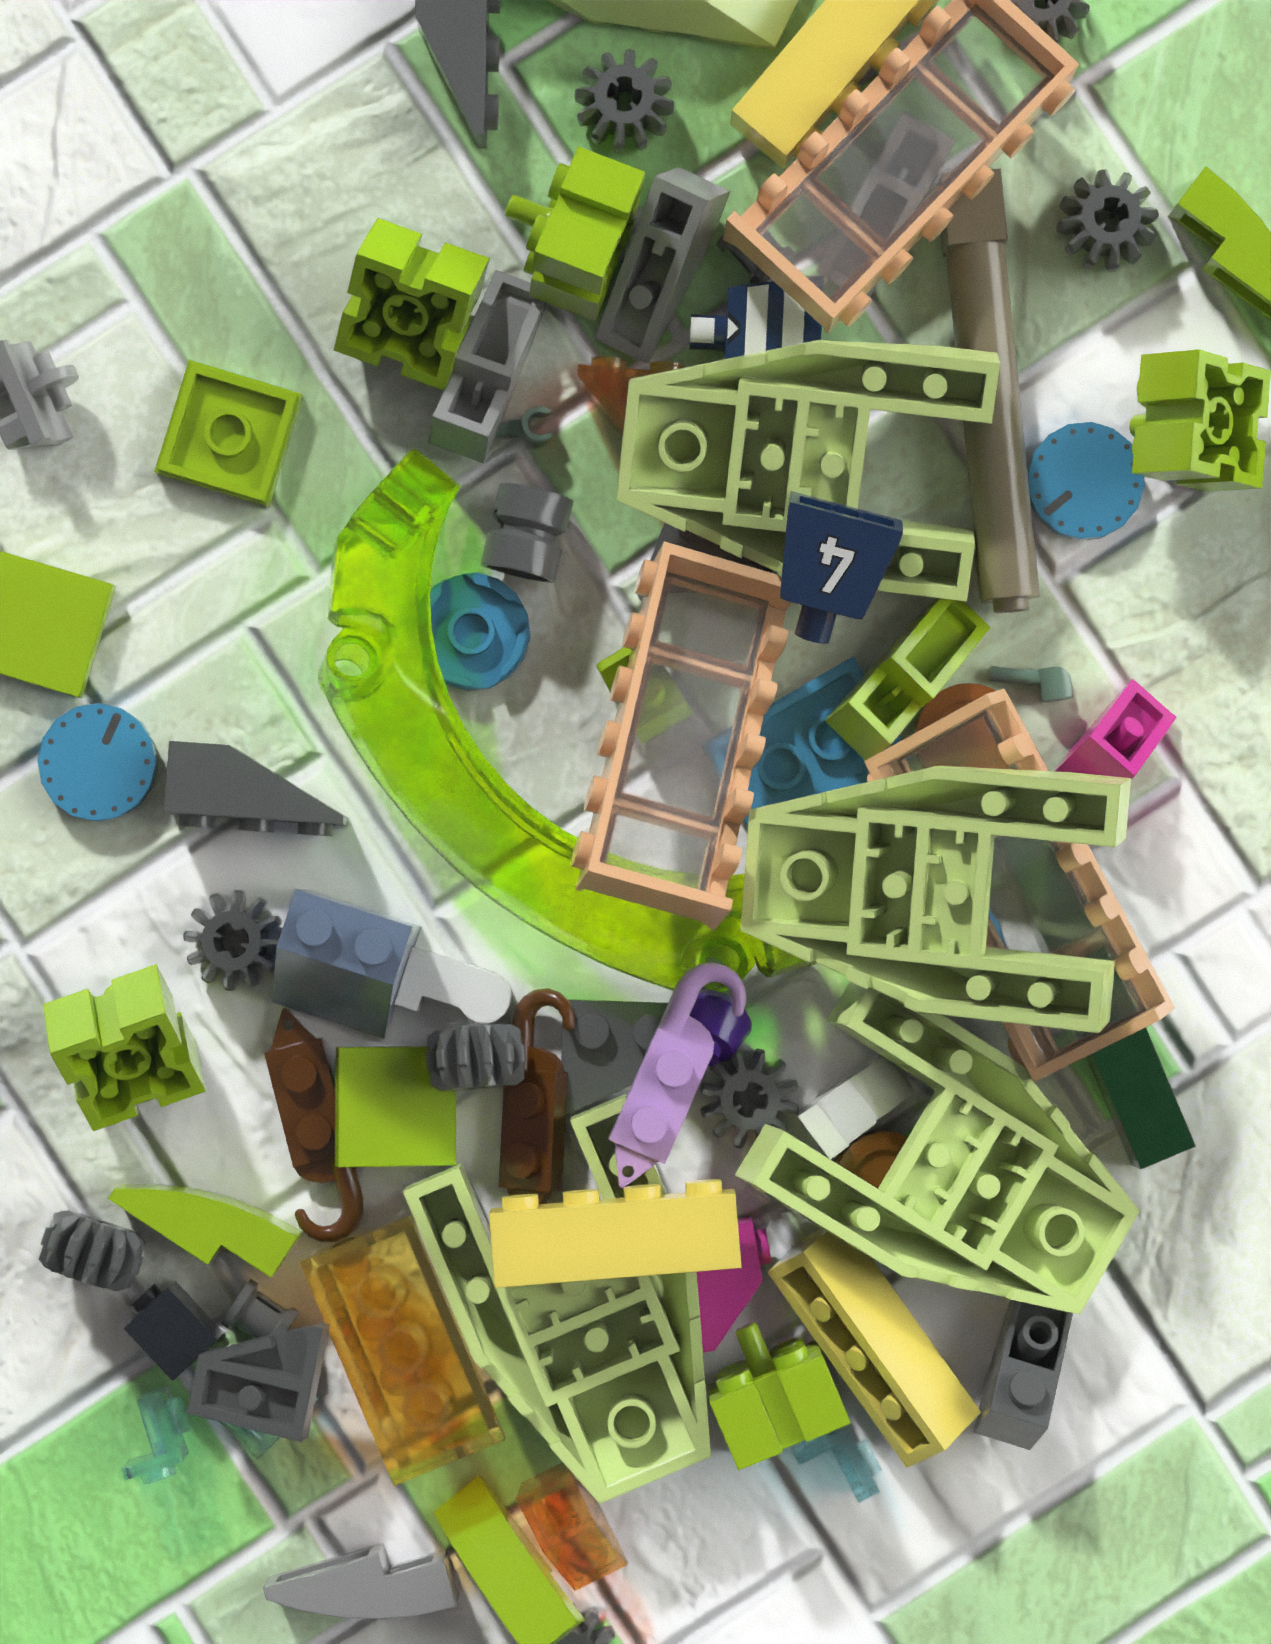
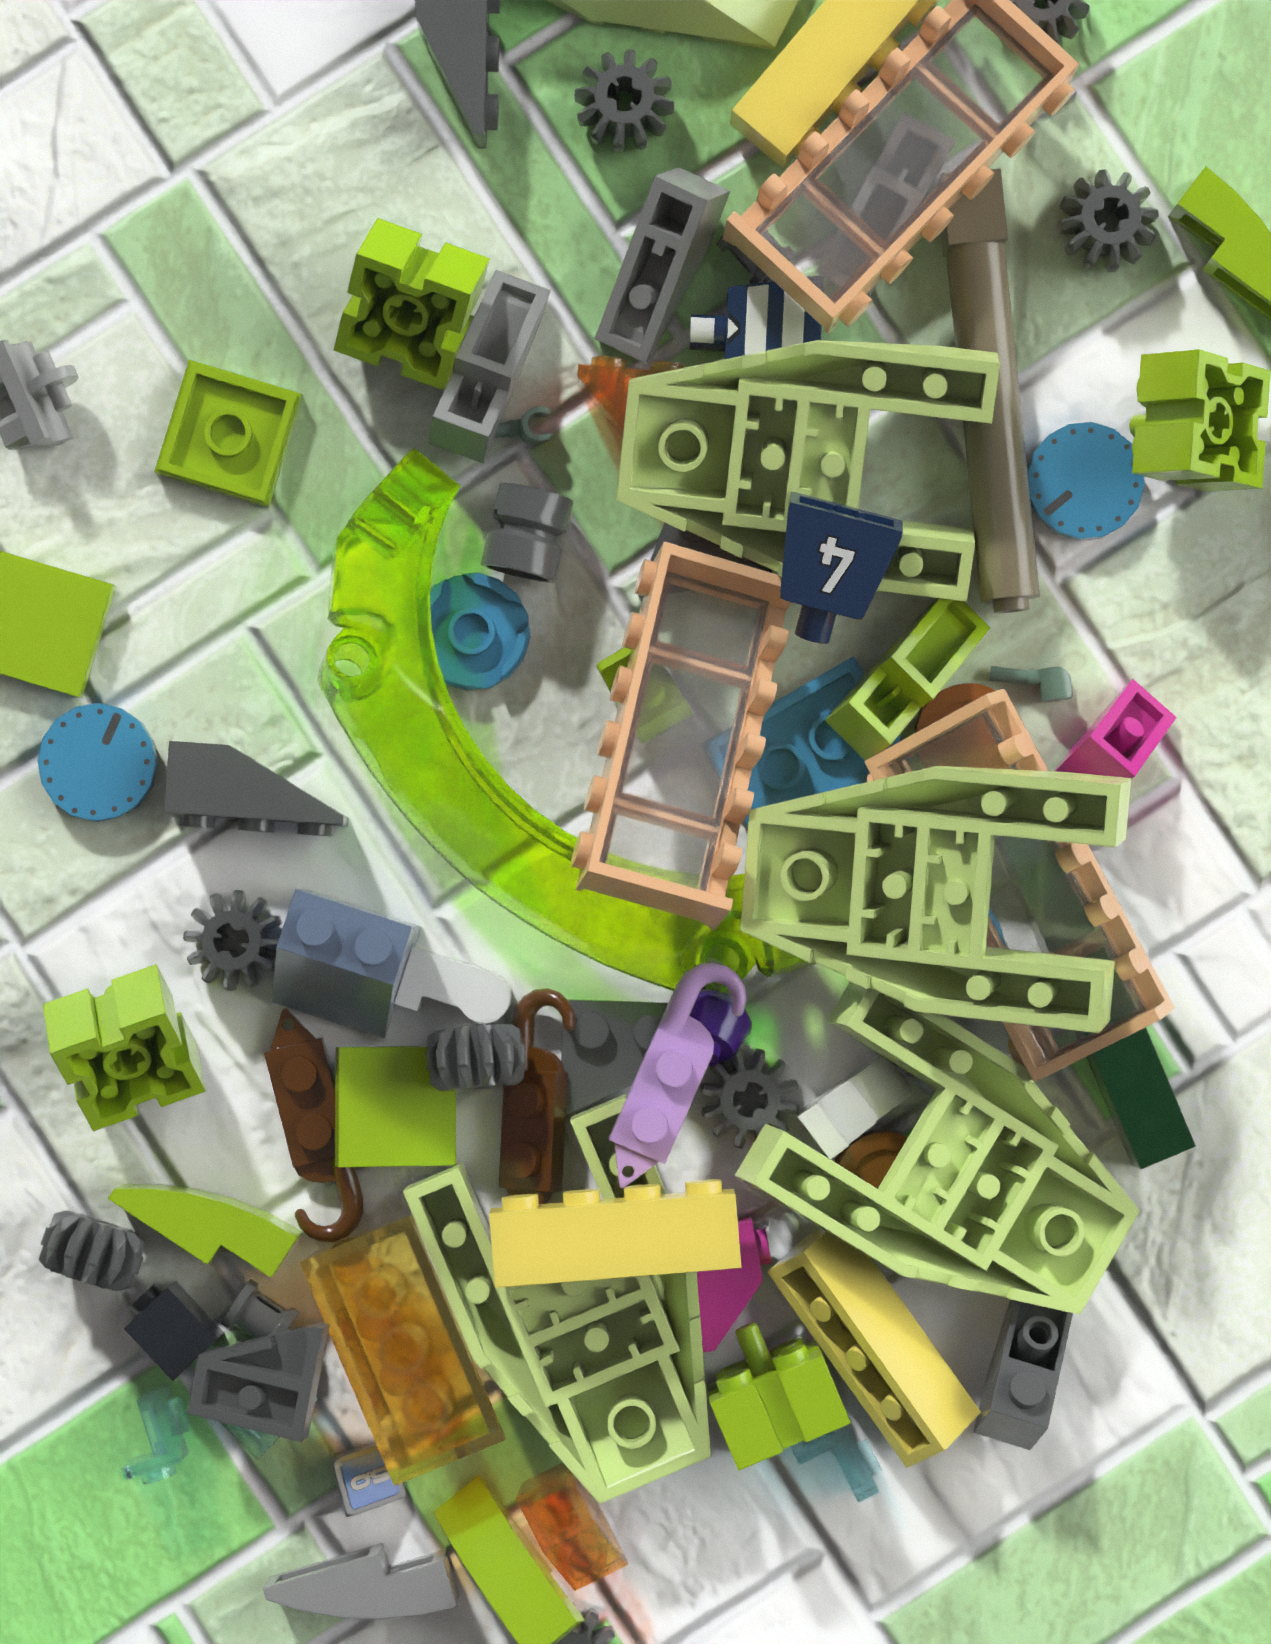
(364, 1480): none -> slope
(580, 232): lime brick -> none

